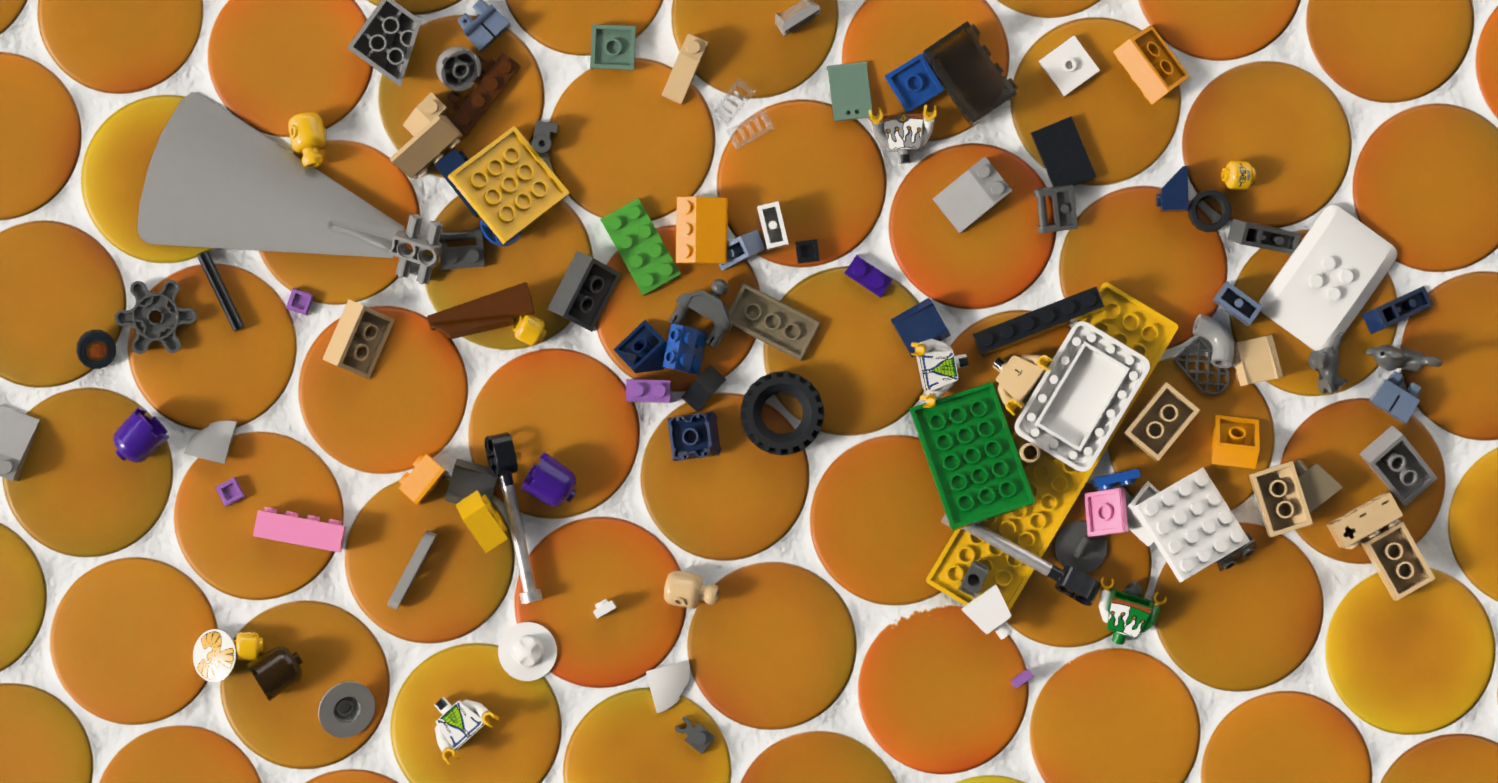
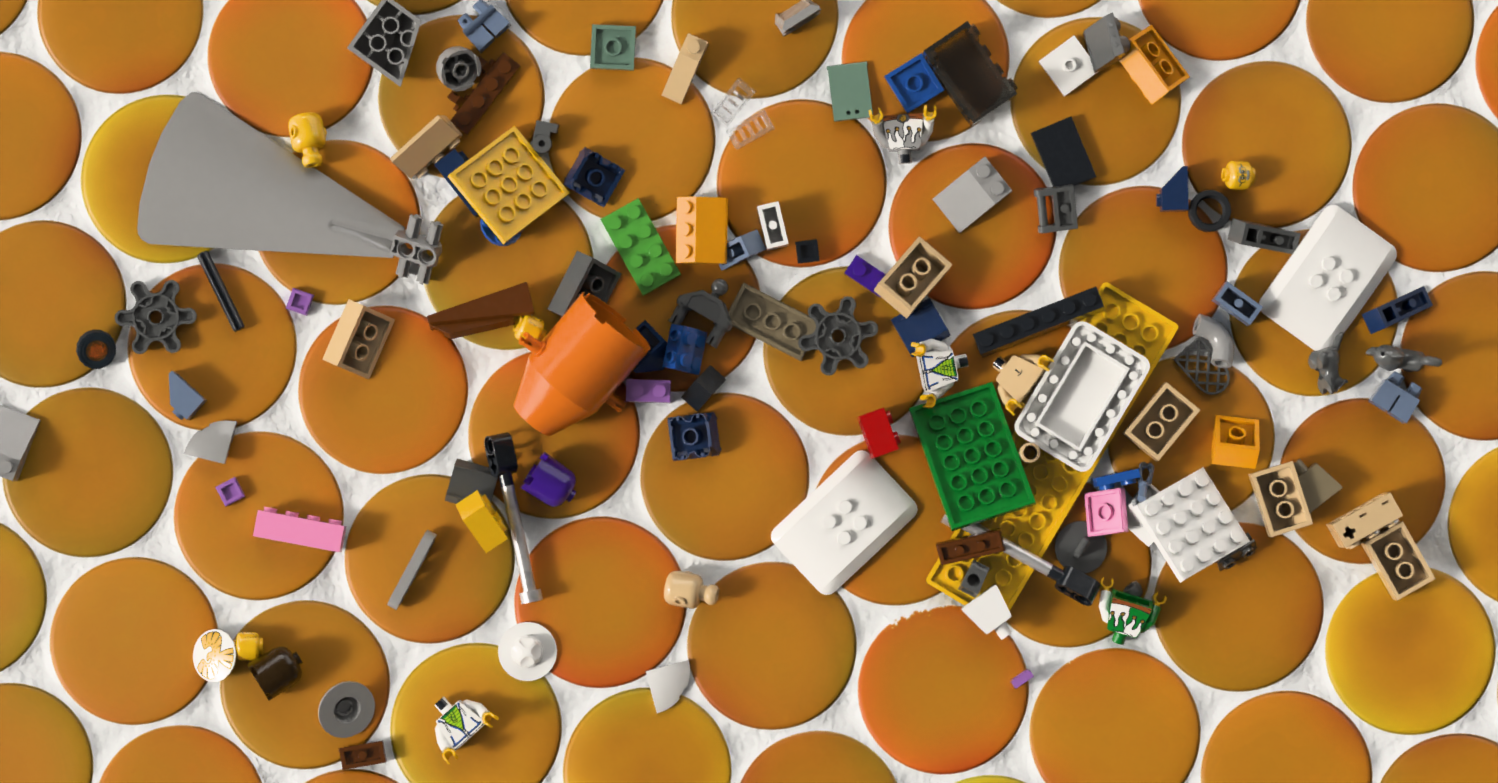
(139, 436): dark purple cylinder -> none
(184, 397): none -> sand blue slope
(362, 755): none -> reddish brown plate
(422, 479): light orange slope -> none
(424, 113): tan slope -> none
(462, 256): dark grey plate -> none
(577, 366): none -> orange piece
(593, 176): none -> dark blue slope
(604, 607): white plate -> none
(697, 736): dark grey plate -> none
(782, 383): black tyre -> none
(844, 522): none -> white wedge
(852, 330): none -> dark grey plate
(878, 432): none -> red brick
(913, 277): none -> tan brick
(970, 546): none -> reddish brown tile
(1105, 42): none -> dark grey slope
(1144, 485): none -> sand blue piece
(1256, 360): tan slope -> none
(1398, 465): light grey slope -> none

